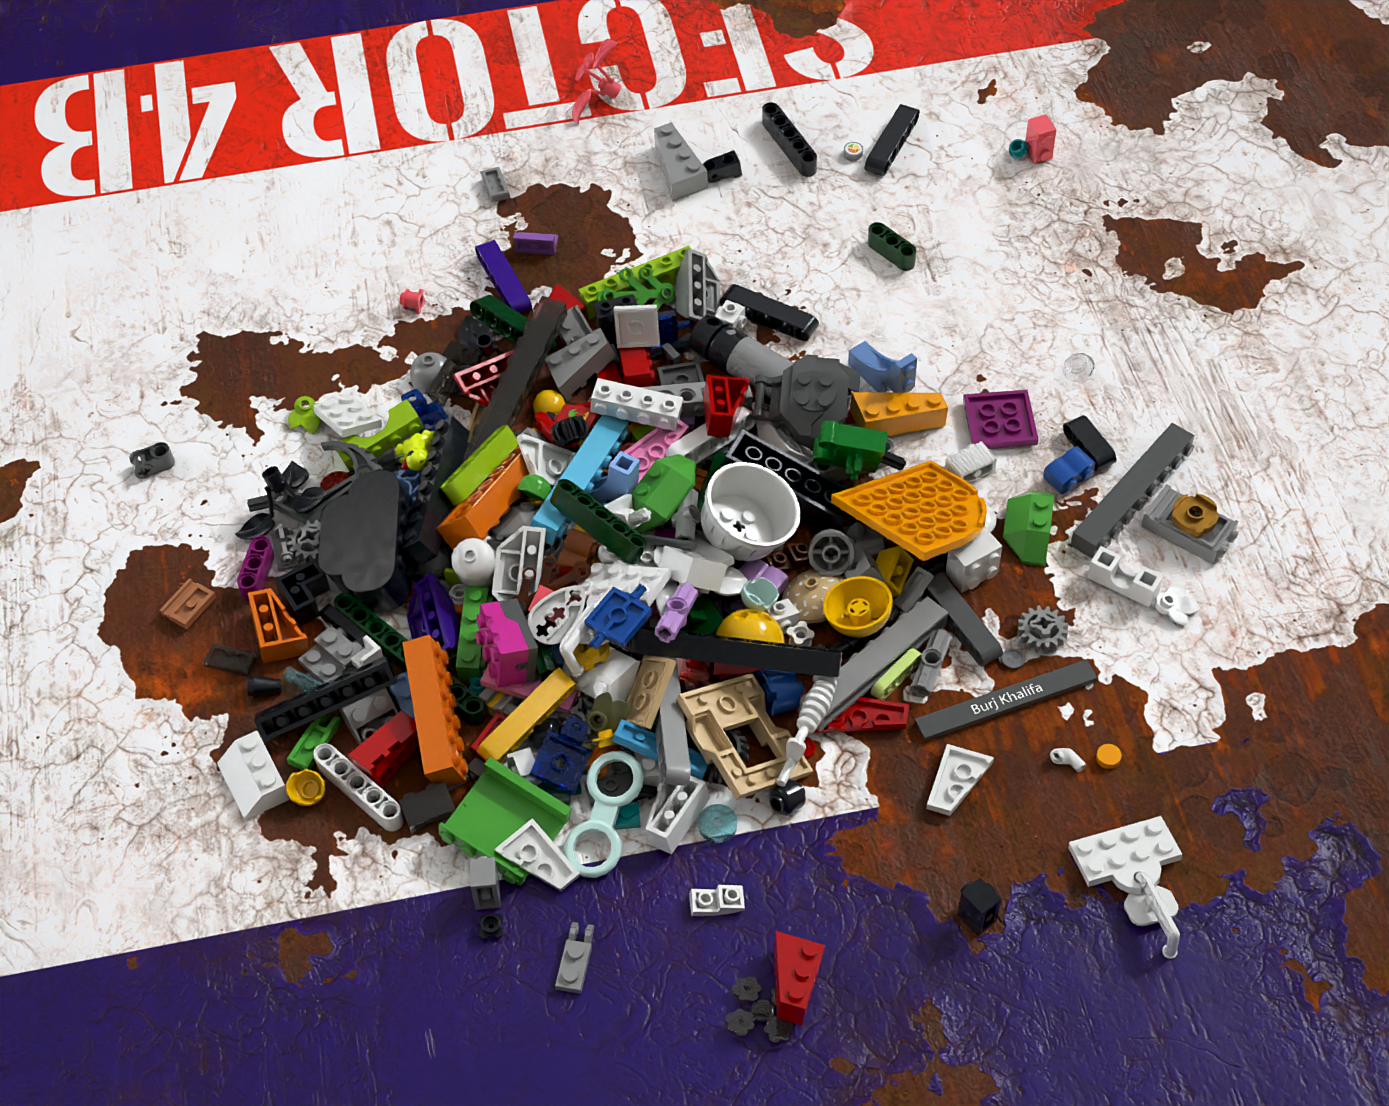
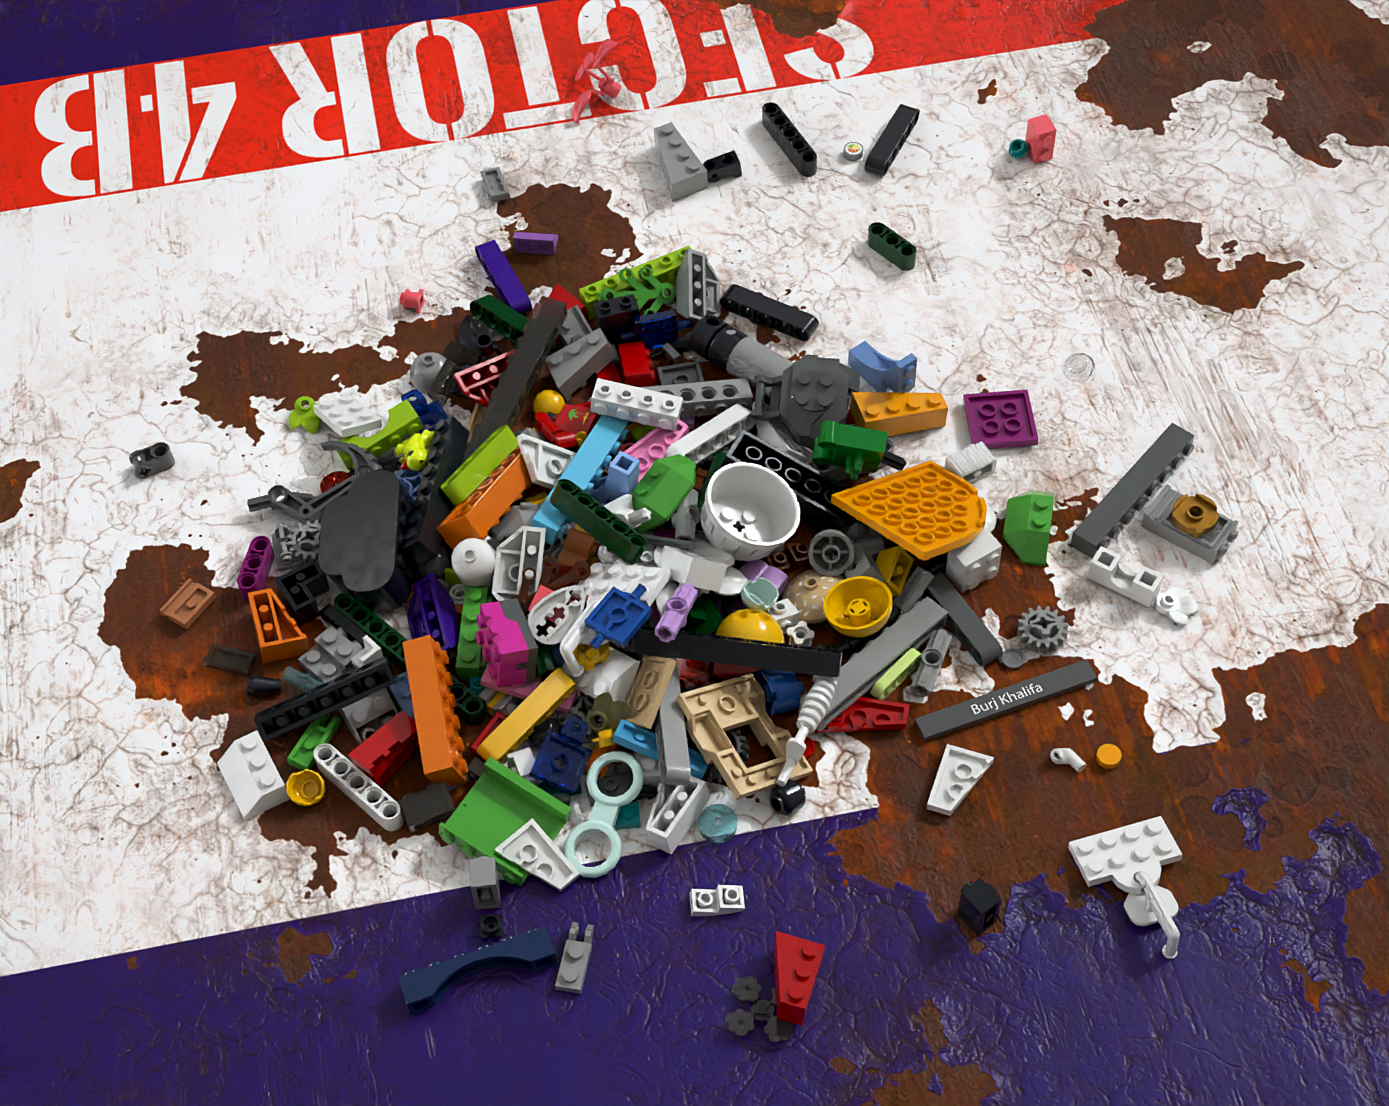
(291, 478): black plant -> none
(526, 952): none -> dark blue arch
(535, 487): bright green hair -> none
(569, 431): black gear -> none
(636, 326): white tile -> none
(722, 403): red wedge -> none
(732, 314): white brick -> none
(1069, 470): blue brick -> none
(1086, 436): black beam -> none

